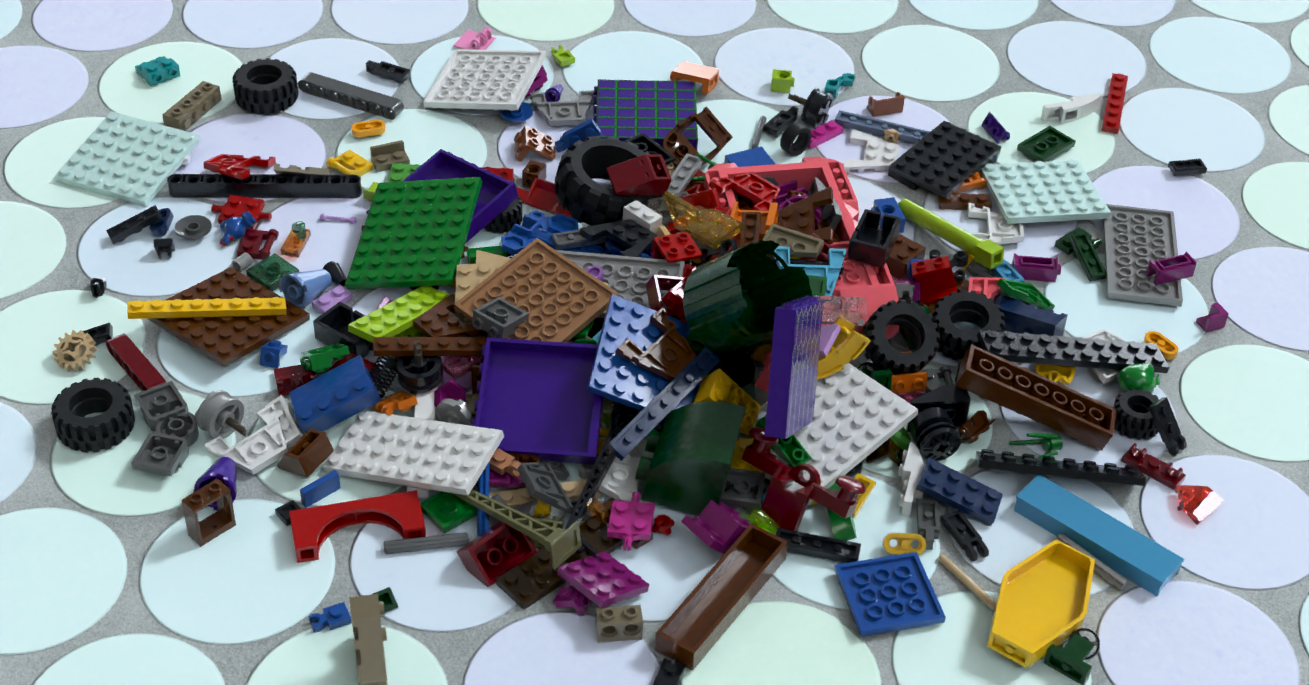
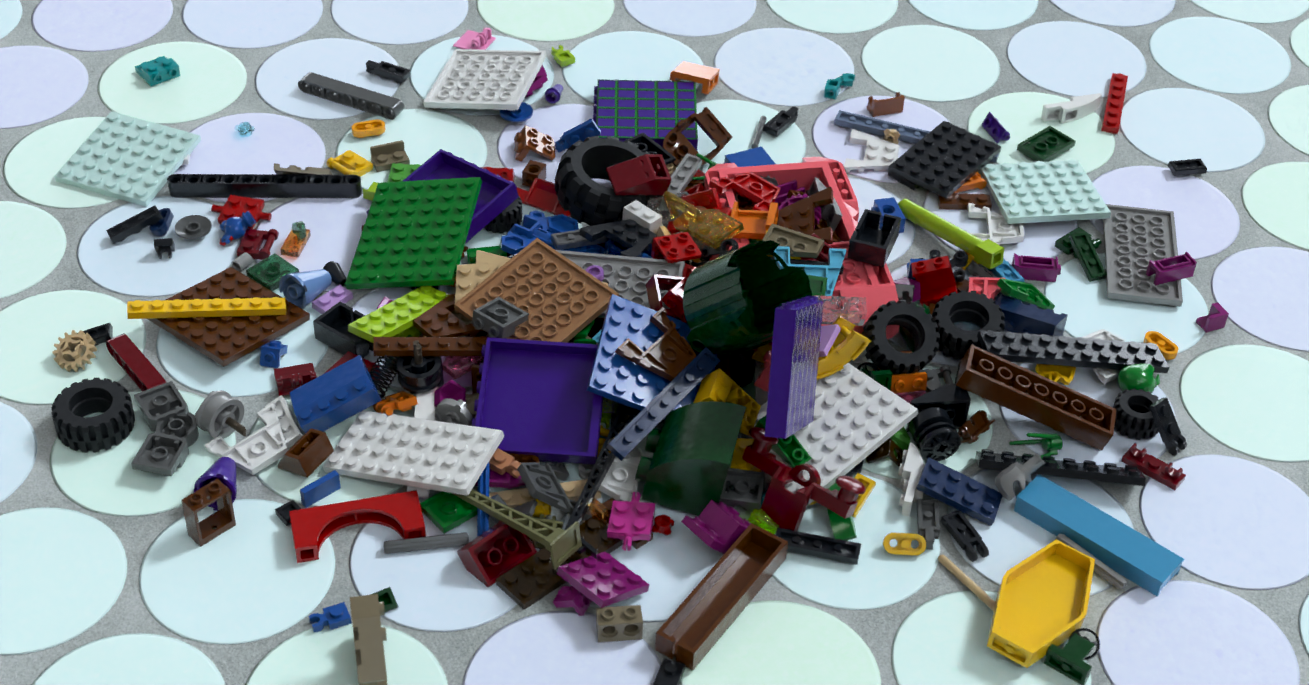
(98, 286): black piece -> none
(192, 106): dark tan brick -> none
(235, 165): red wing -> none
(244, 129): none -> clear light blue plate
(265, 86): black tyre -> none
(320, 358): green plate -> none
(353, 220): lavender hinge -> none
(564, 112): light grey wing -> none
(751, 232): reddish brown plate -> none
(782, 81): lime brick -> none
(789, 135): black tyre -> none
(815, 106): black wheel -> none
(824, 133): dark pink plate -> none
(889, 594): blue plate -> none
(901, 253): reddish brown brick -> none
(1014, 472): none -> light grey piece
(1197, 501): clear red slope -> none

